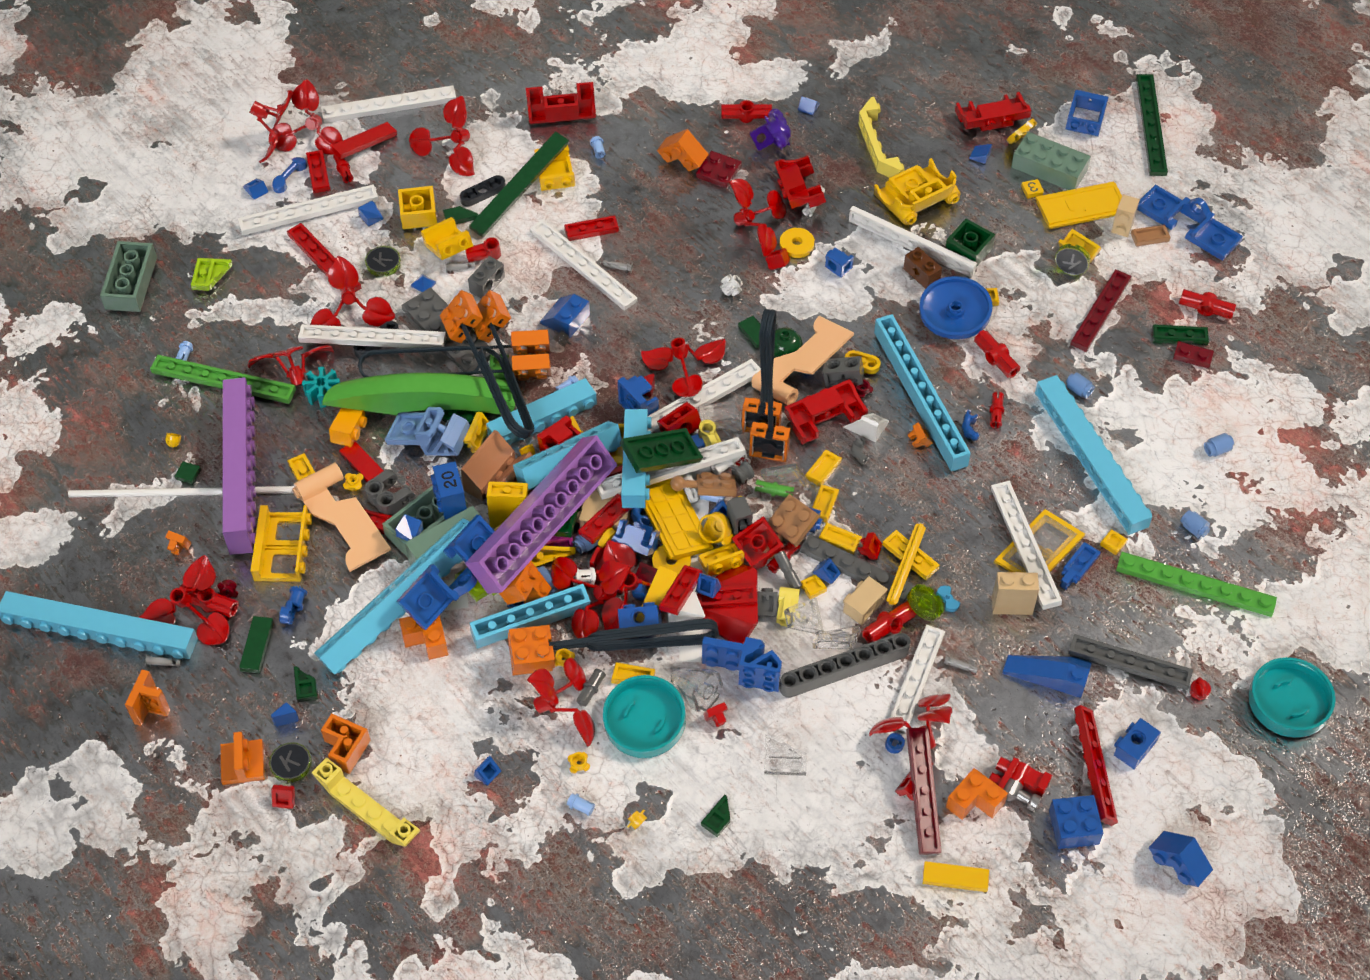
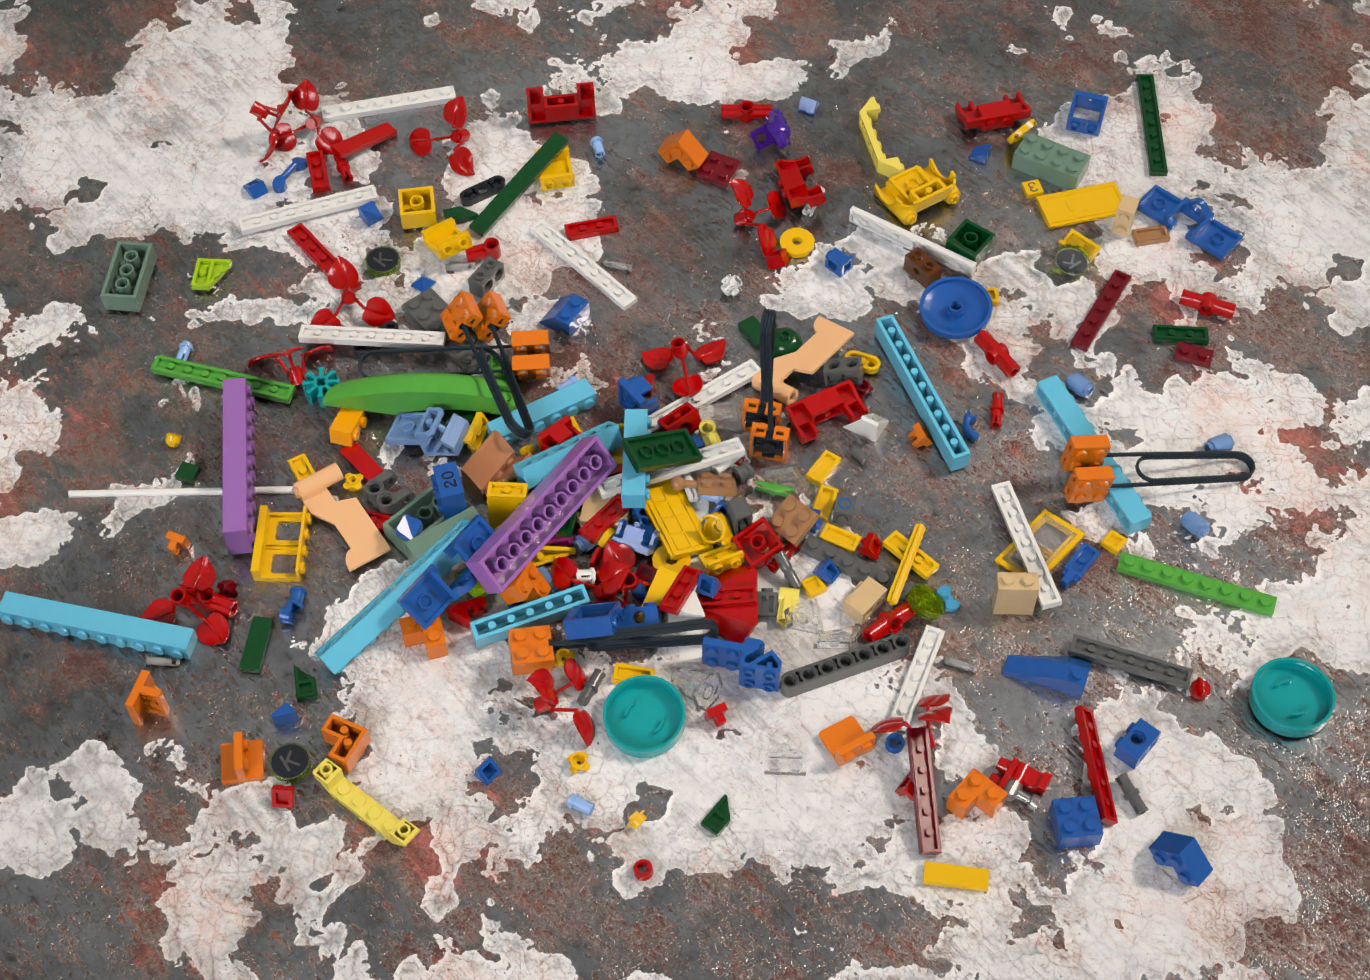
(462, 611): none -> red slope
(593, 620): none -> blue window
(645, 876): none -> red bush
(844, 509): none -> dark grey brick
(847, 740): none -> orange bracket
(1091, 480): none -> piece
(1131, 794): none -> dark grey pin

